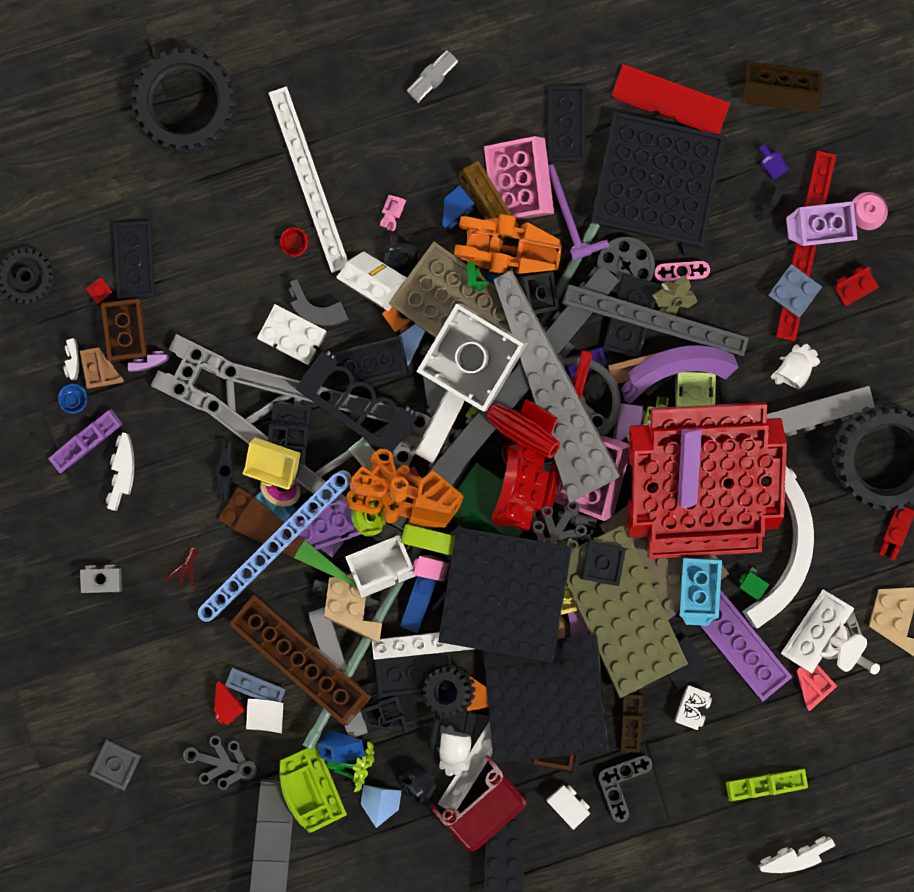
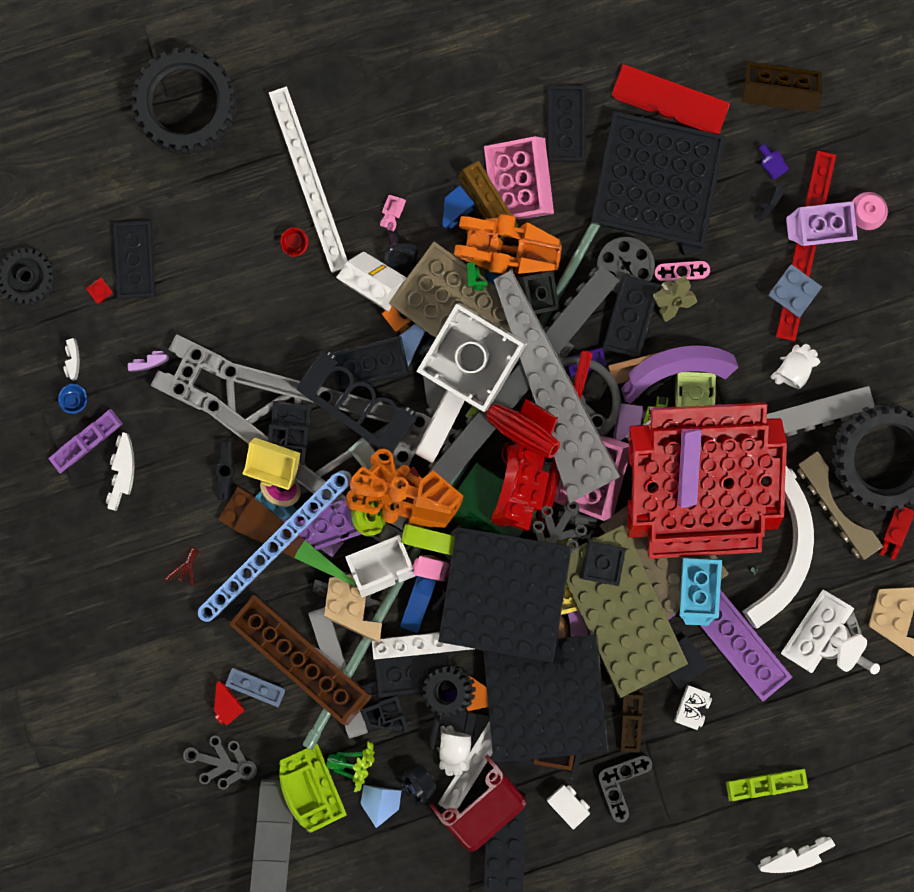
(90, 585): light grey brick -> none
(98, 369): medium nougat wing -> none
(115, 765): dark grey tile -> none
(124, 330): reddish brown brick -> none
(264, 715): white sticker -> none
(292, 335): white piece -> none
(323, 317): dark grey arch -> none
(340, 747): blue slope -> none
(432, 76): light grey piece -> none
(579, 249): medium lavender bar -> none
(655, 320): dark grey plate -> none
(752, 585): green brick -> none
(814, 685): coral wing -> none
(816, 473): none -> dark tan arch
(856, 286): red bracket -> none

